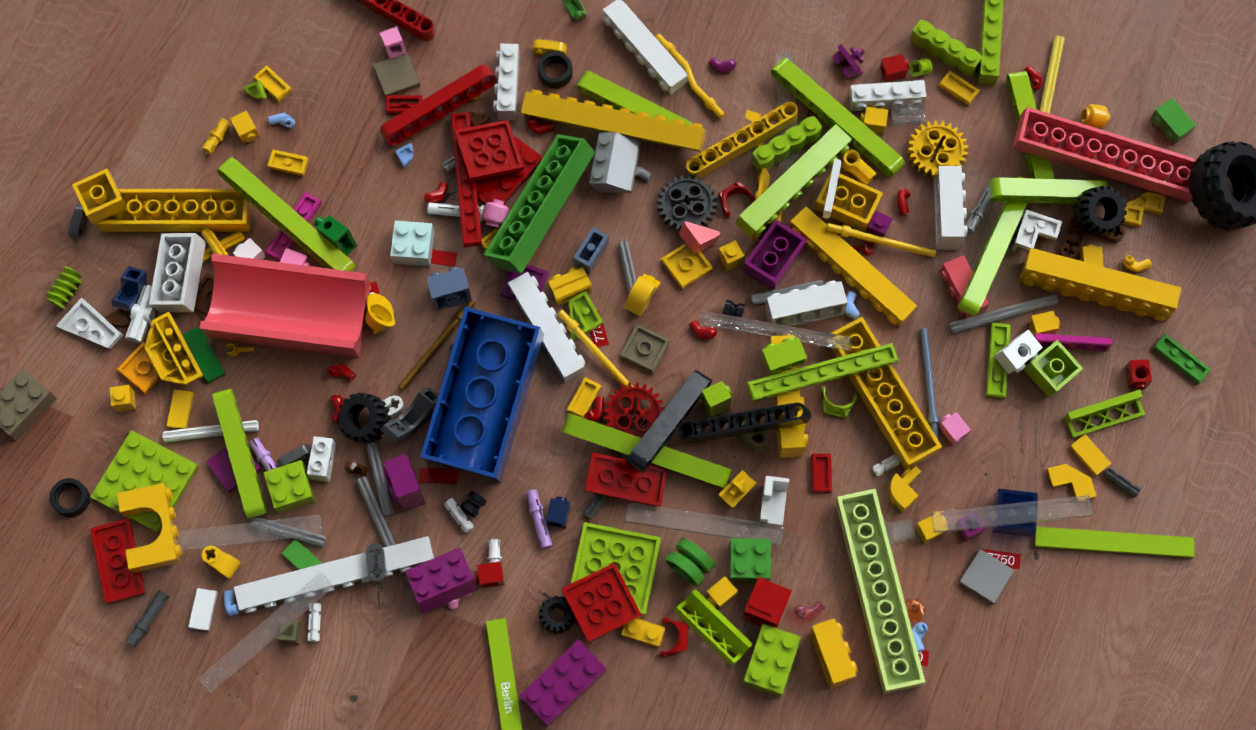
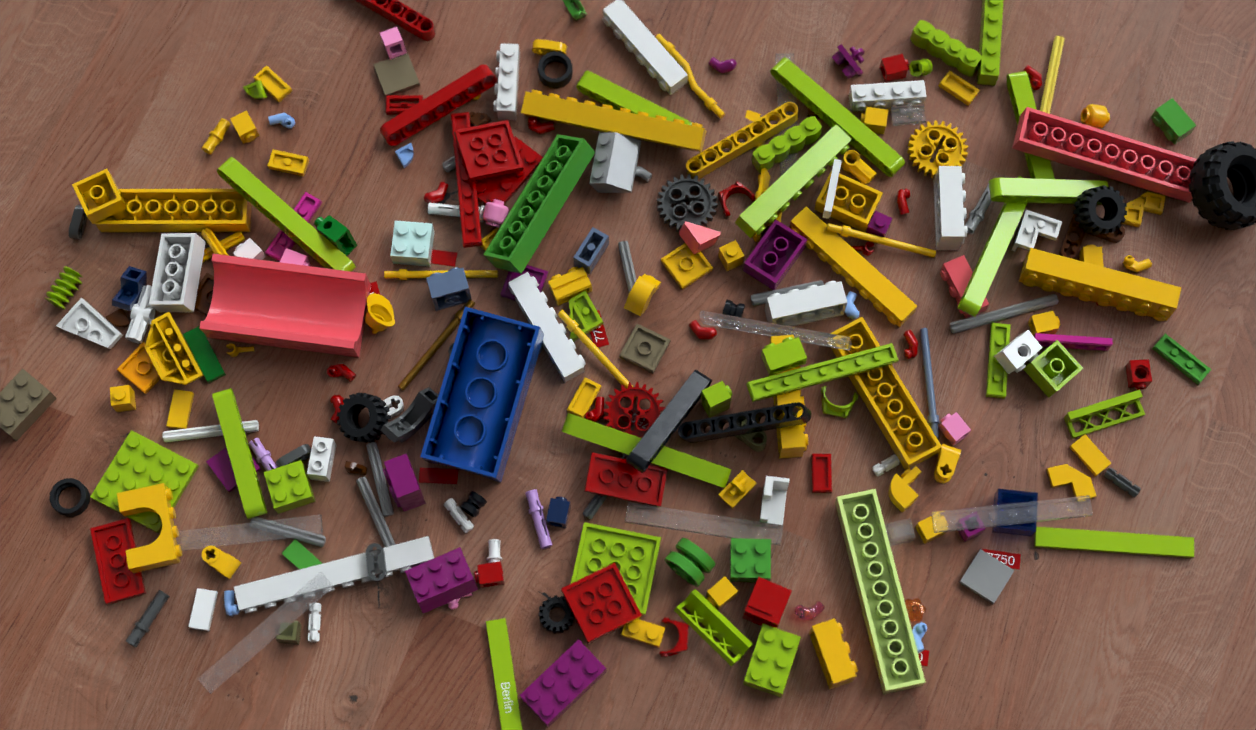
(404, 274): none -> yellow bar
(913, 345): none -> red arm
(947, 461): none -> yellow piece

